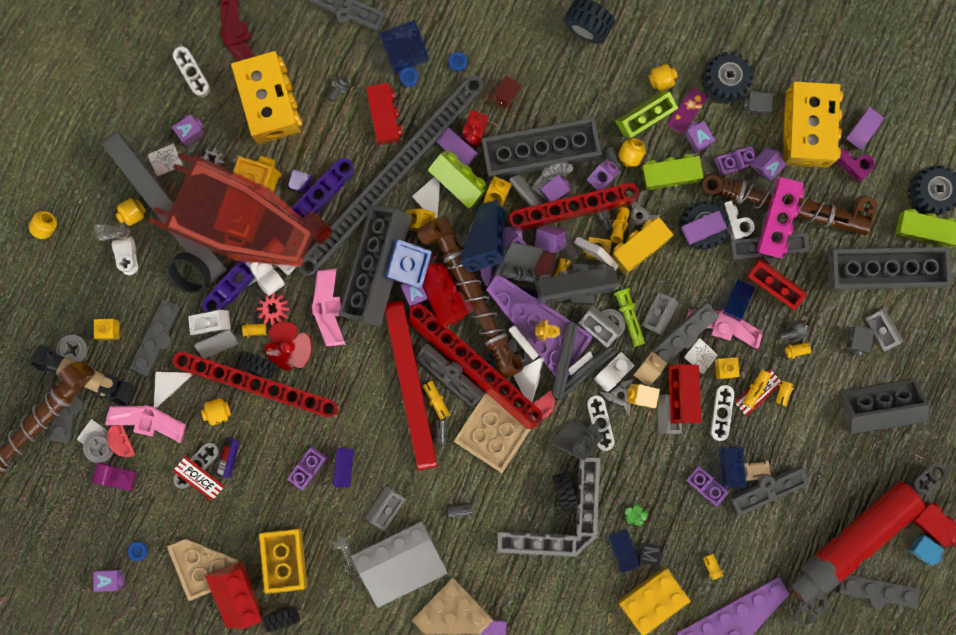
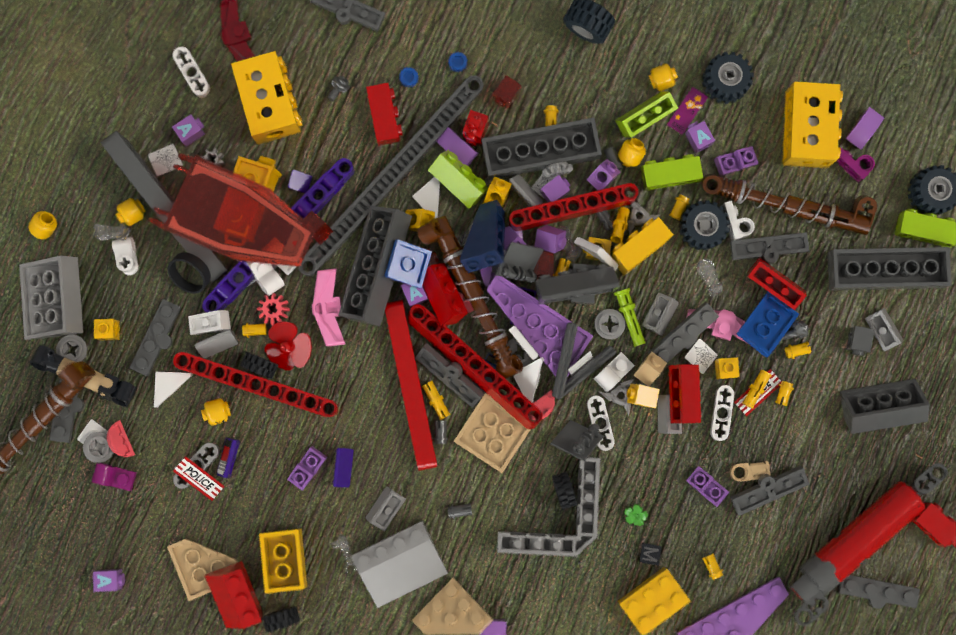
(51, 298): none -> light grey slope
(137, 551): blue tile -> none
(146, 421): bright pink plate -> none
(404, 46): clear blue container -> none
(543, 330): yellow hinge -> none
(551, 115): none -> yellow pin
(600, 326): light grey slope -> none
(624, 551): clear blue tile -> none
(679, 207): none -> yellow pin
(704, 227): medium lavender slope -> none
(709, 276): none -> clear piece
(732, 467): clear blue panel -> none
(738, 300): clear blue tile -> none
(758, 103): dark grey brick -> none
(767, 324): none -> blue plate
(768, 163): medium lavender brick -> none
(771, 225): dark pink brick -> none
(926, 550): dark azure brick -> none

